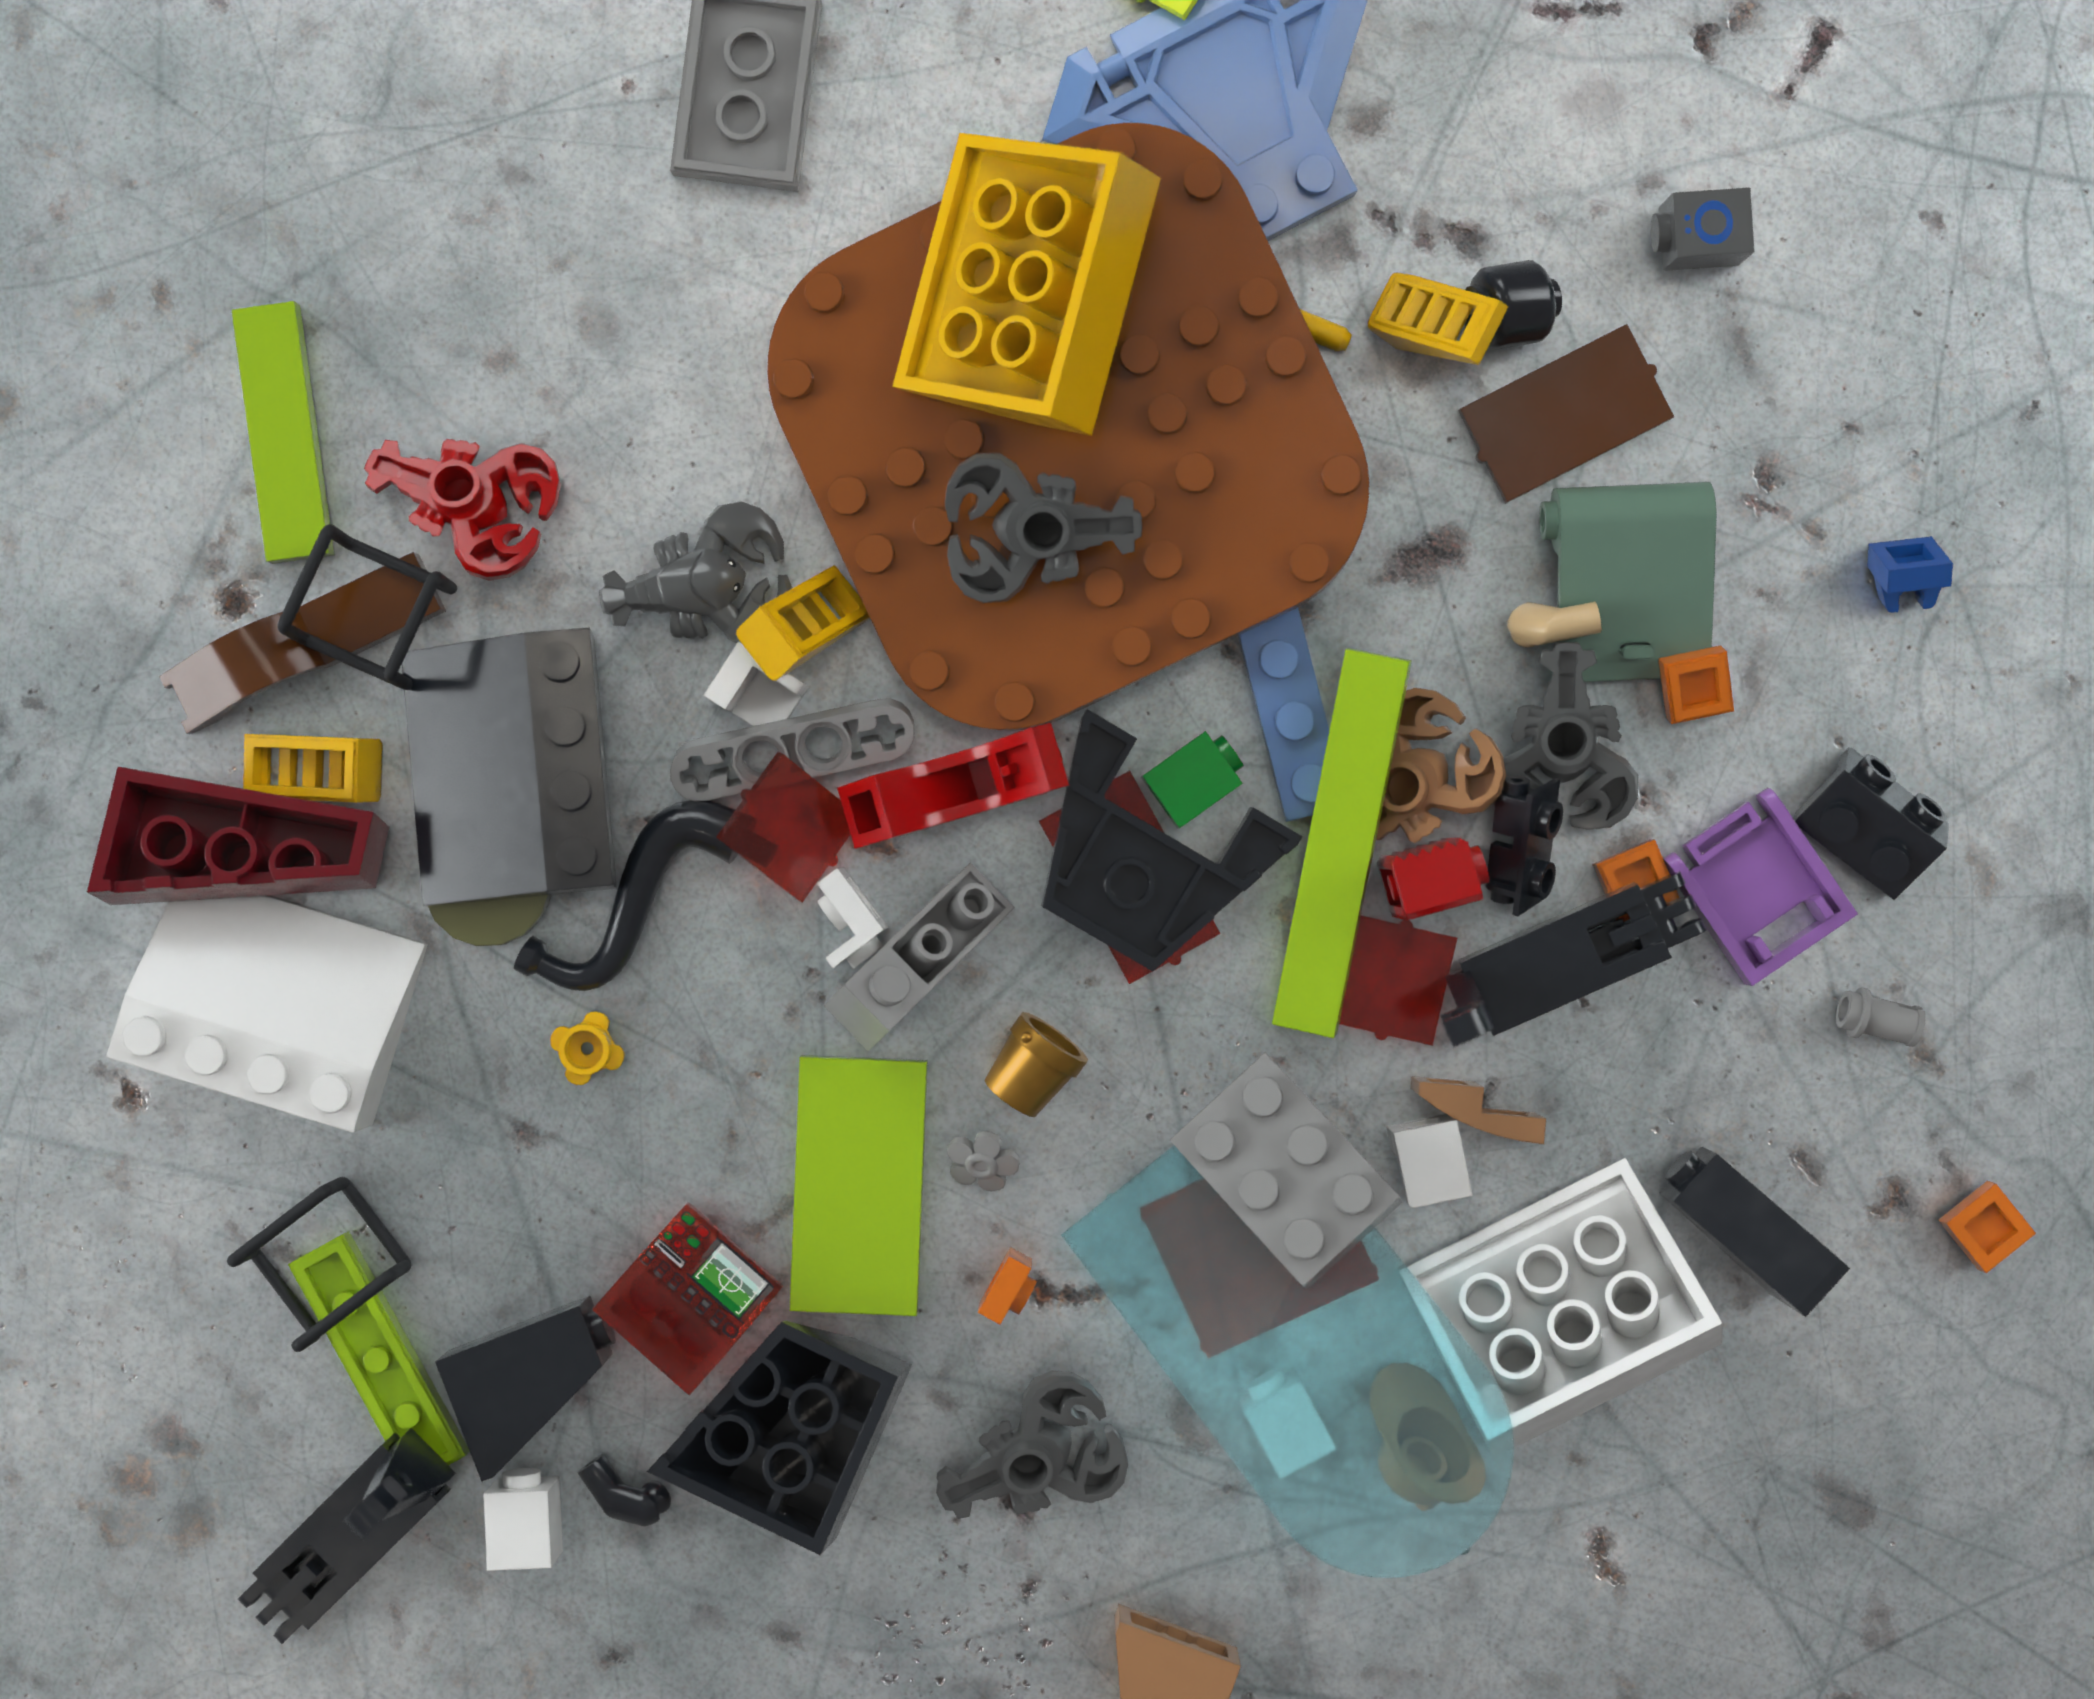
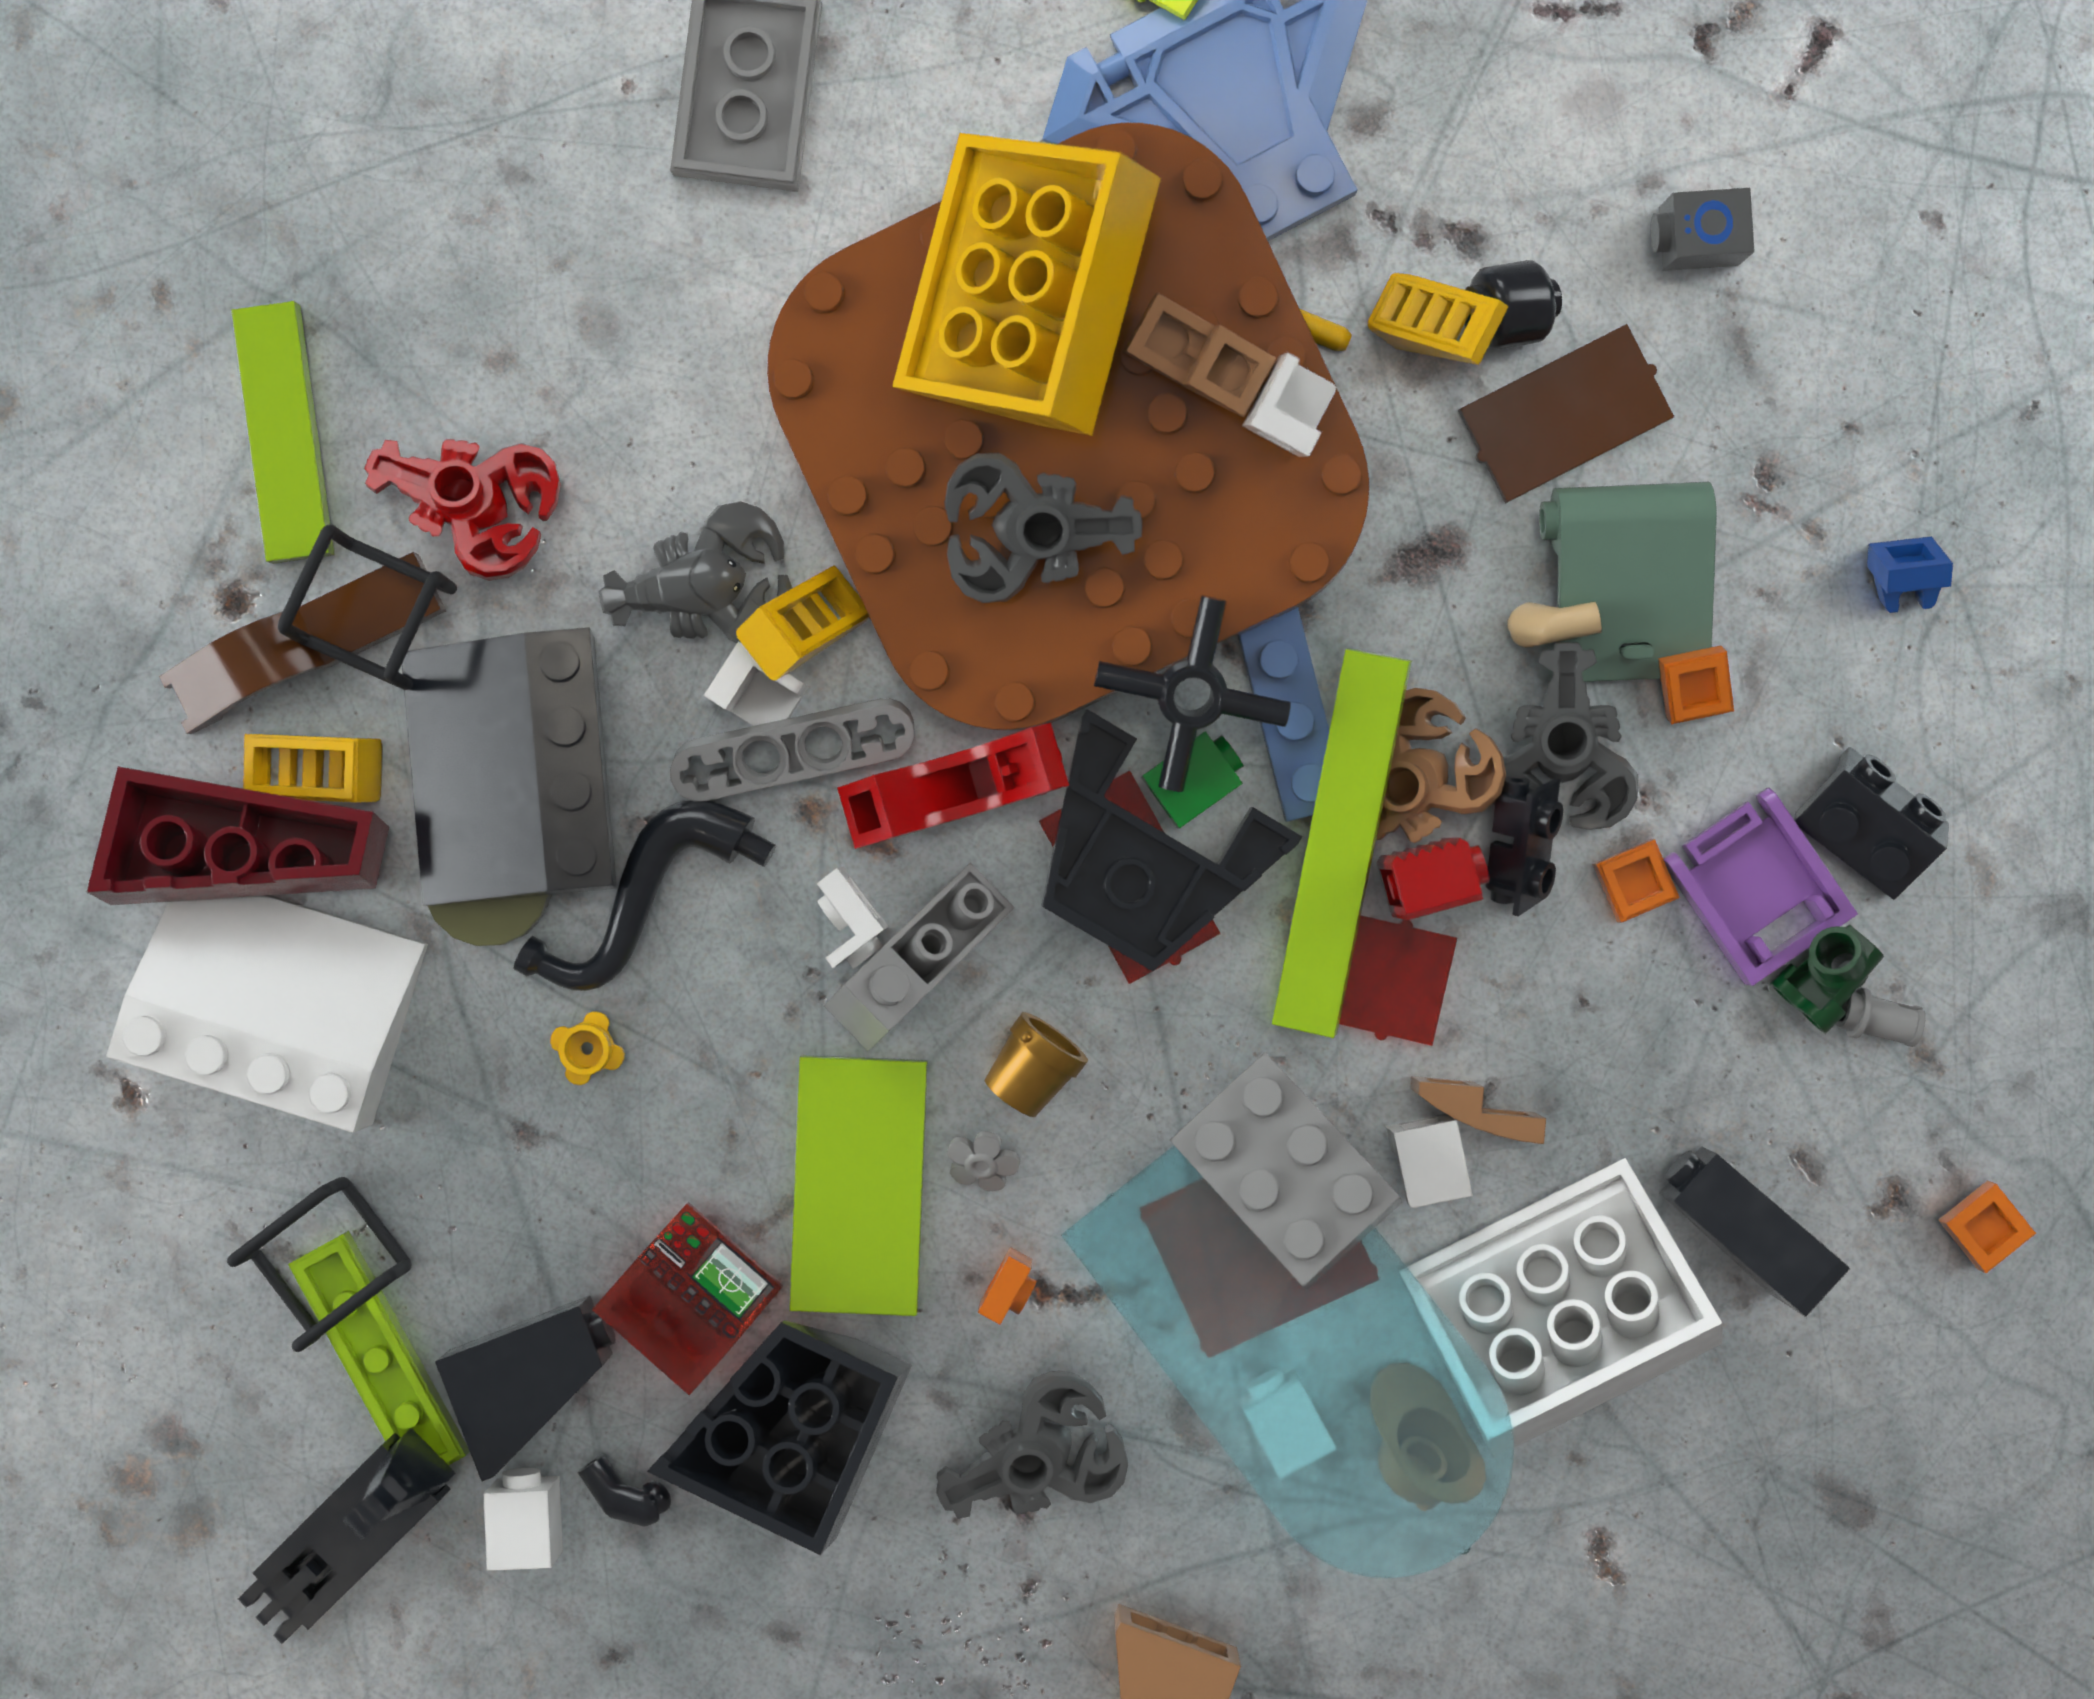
(787, 827): clear red piece -> none
(1197, 665): none -> black bar
(1199, 355): none -> medium nougat slope
(1290, 406): none -> white panel
(1564, 960): black hinge -> none
(1818, 984): none -> dark green plate

